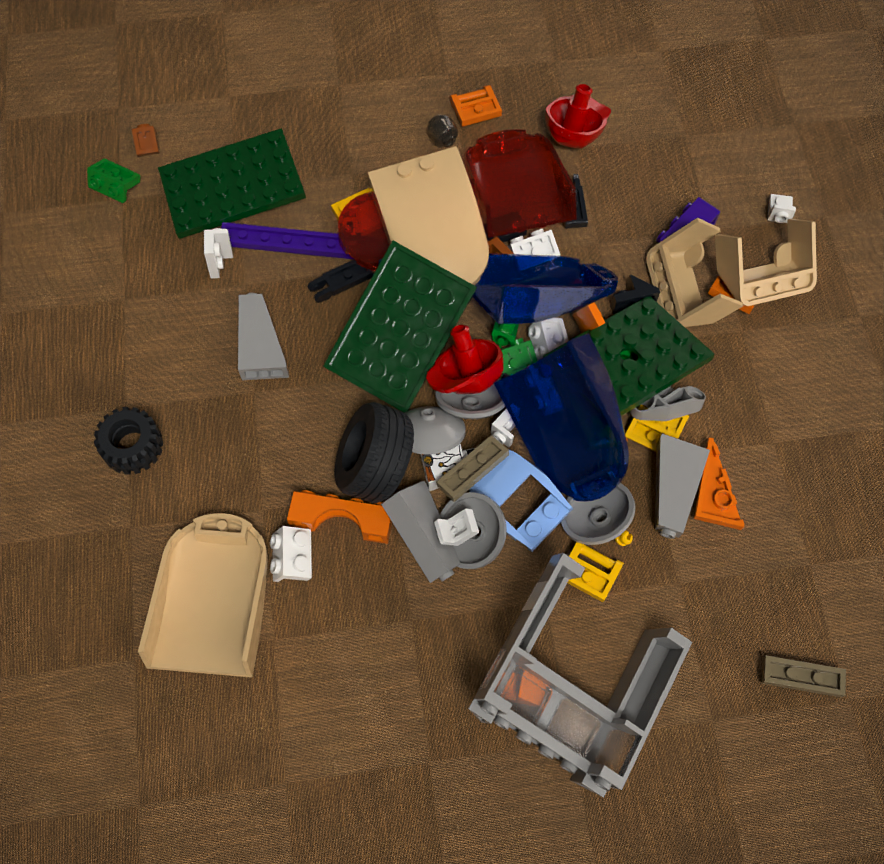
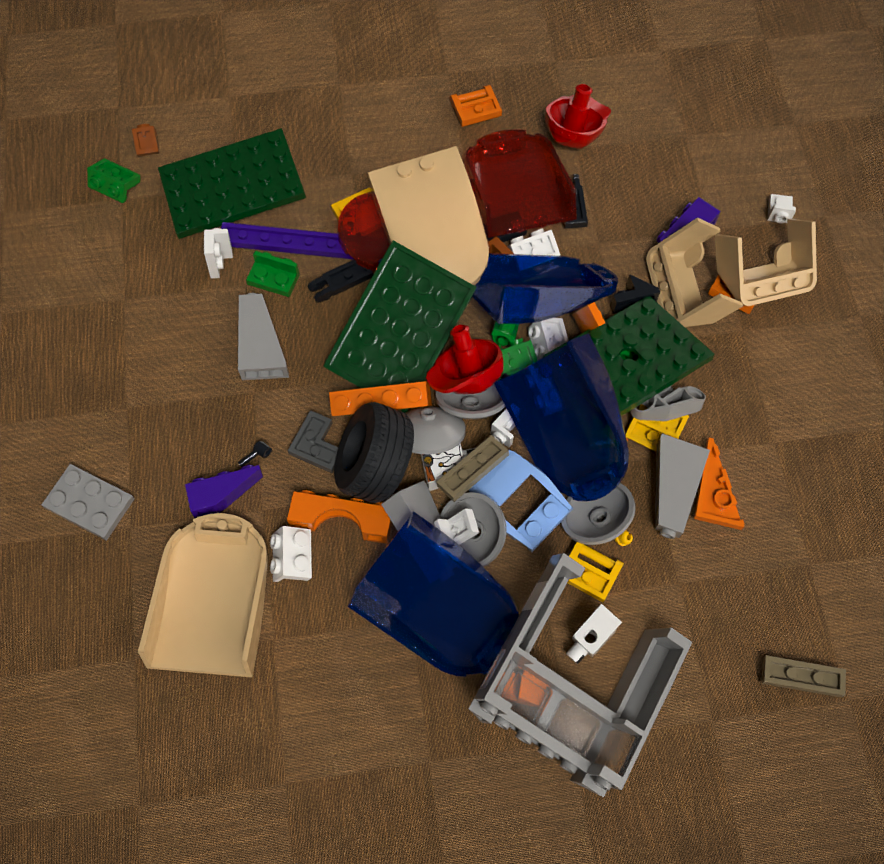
(88, 502): none -> light grey plate
(124, 423): black tyre -> none
(219, 492): none -> dark purple slope
(260, 449): none -> black hand
(273, 274): none -> green bracket
(309, 443): none -> dark grey plate
(394, 396): none -> orange arch
(436, 600): none -> clear blue windscreen
(442, 131): clear smoke head -> none
(601, 625): none -> white torso

